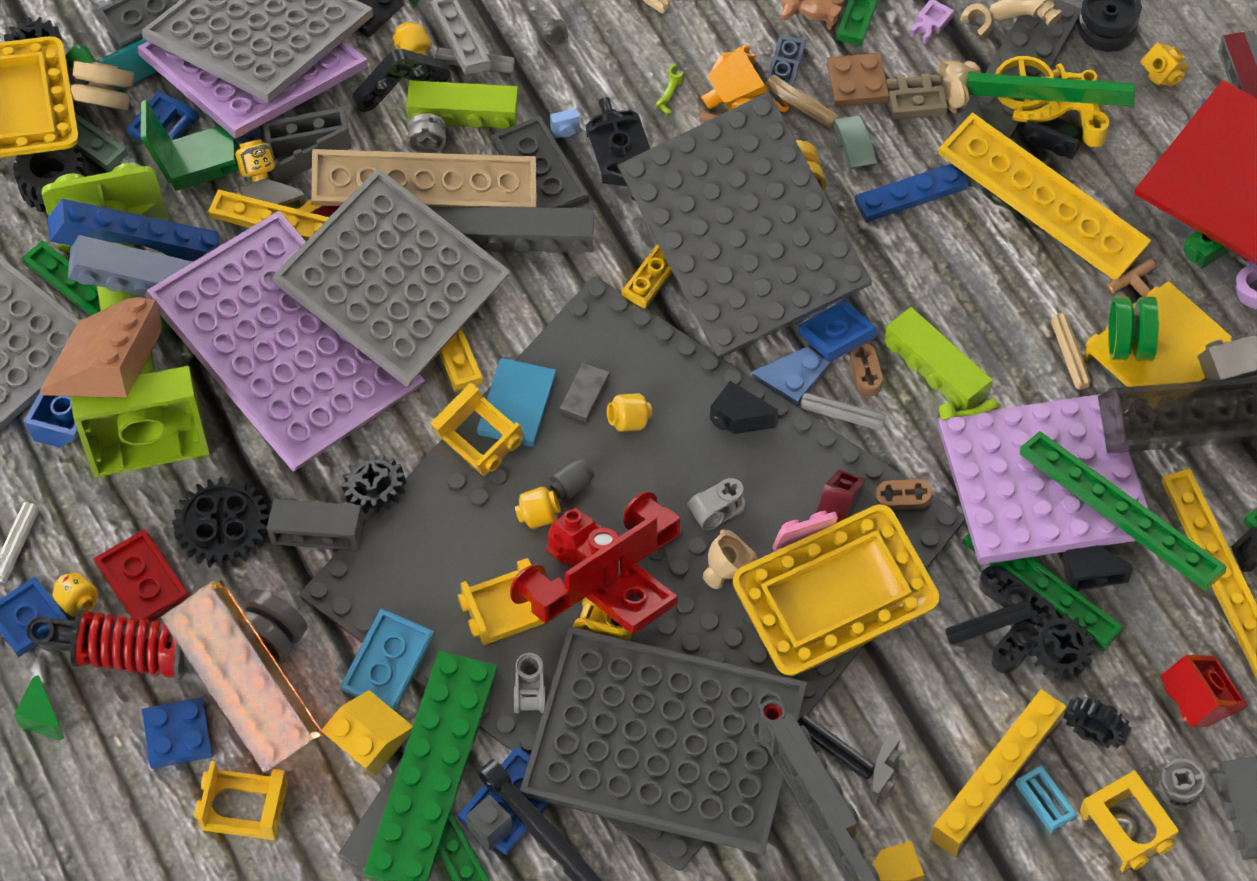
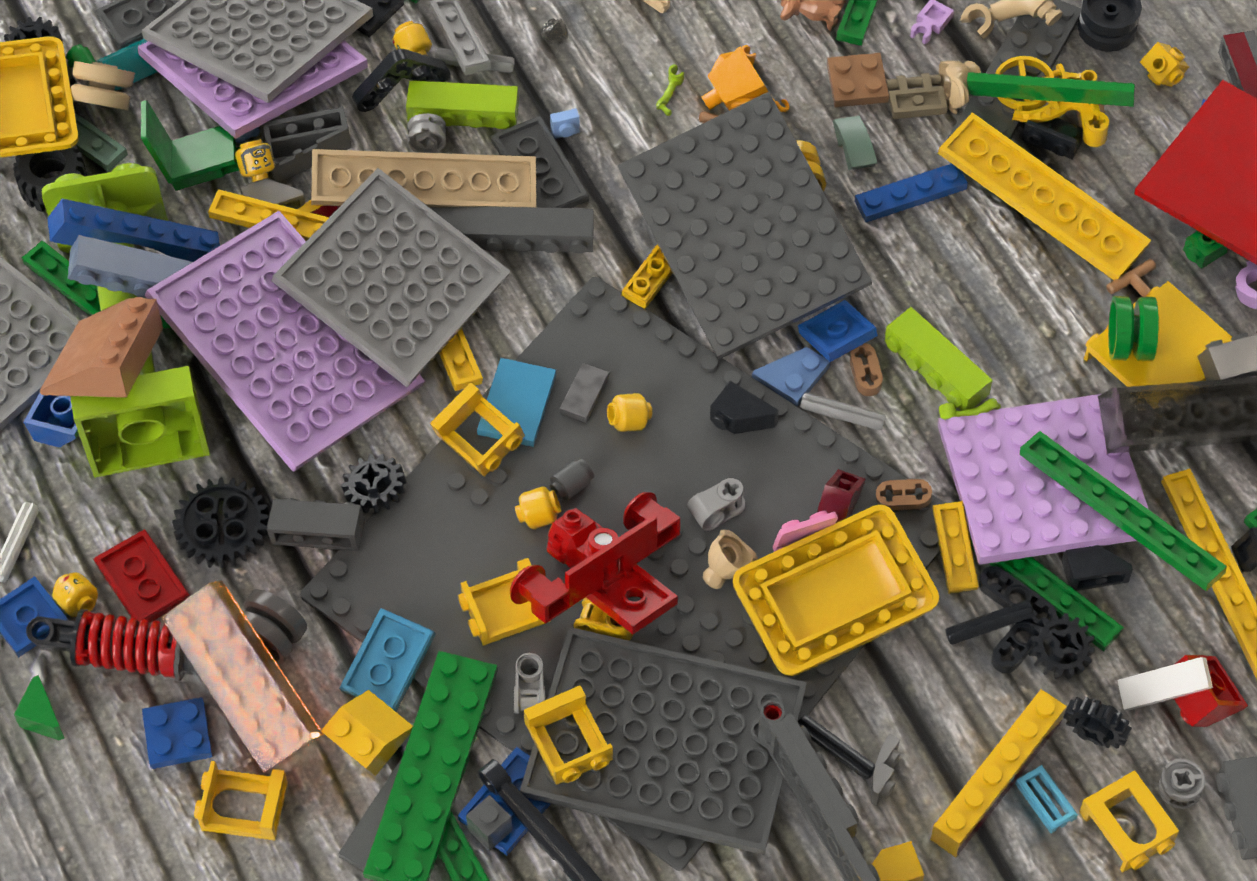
(166, 109): blue plate -> none
(554, 709): none -> yellow panel
(611, 127): black plate -> none
(787, 58): sand blue slope -> none
(801, 101): tan axle -> none
(955, 547): none -> yellow tile
(1071, 351): tan axle -> none
(1165, 683): none -> white tile

